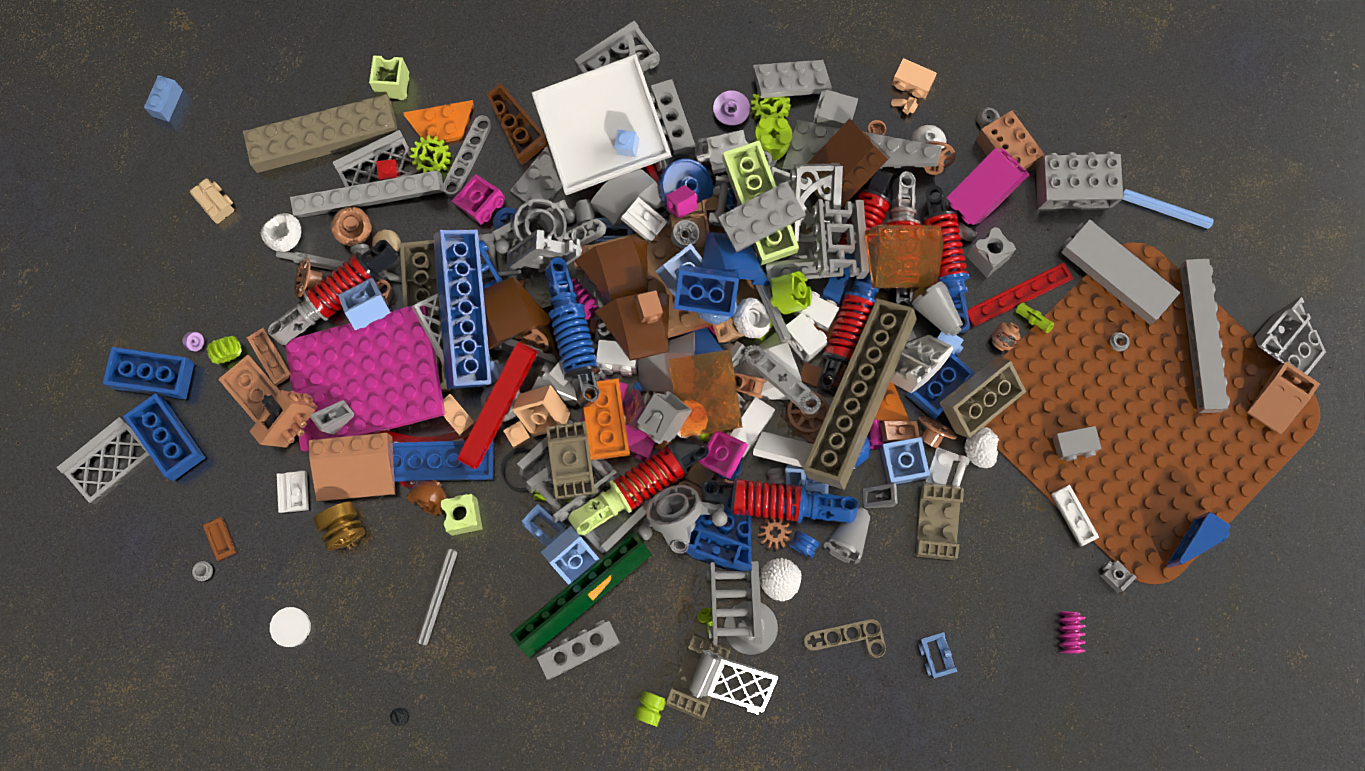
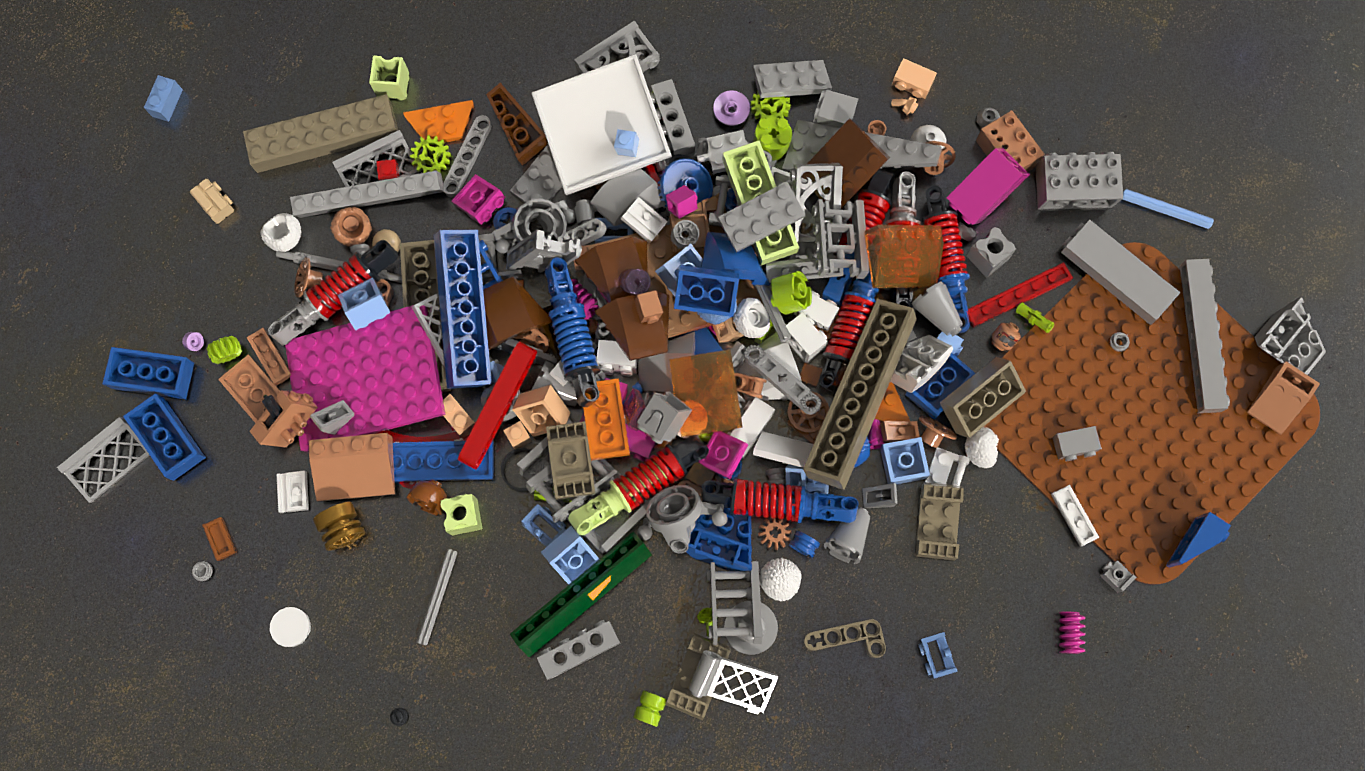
(634, 281): none -> clear purple wheel

